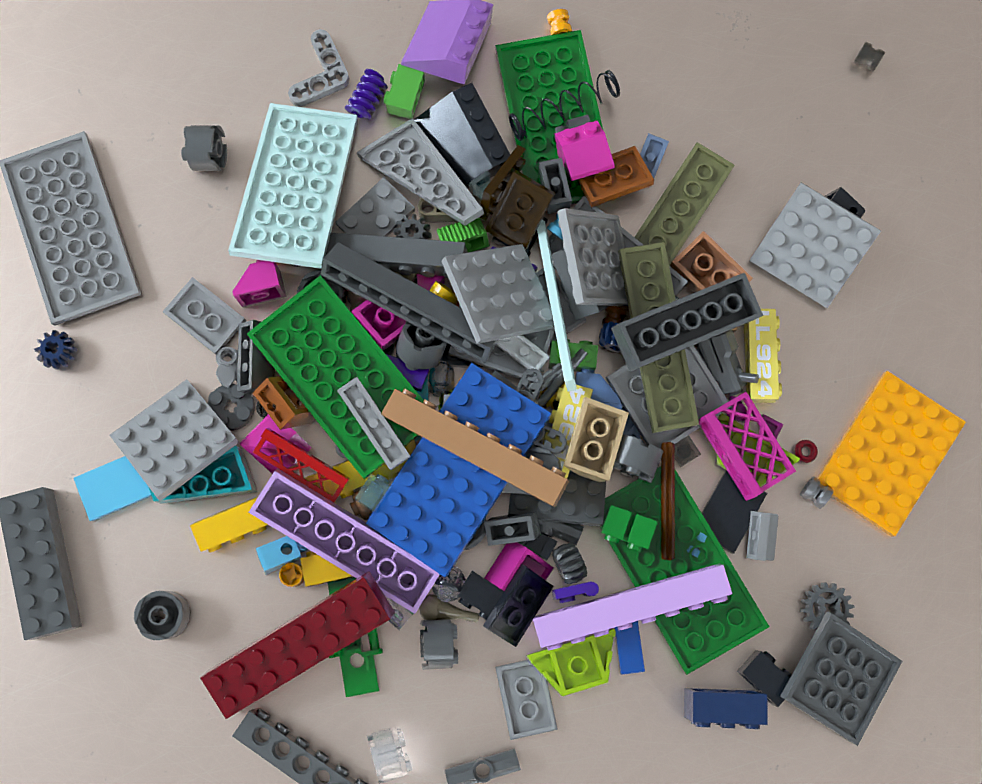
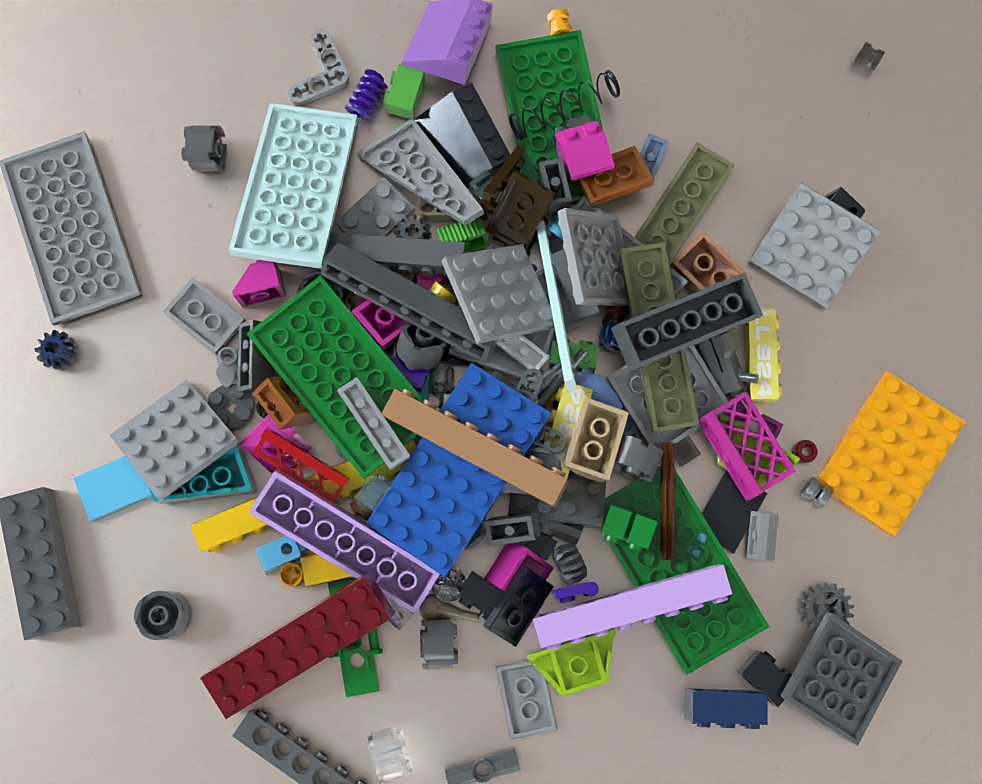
(629, 649): blue tile -> none

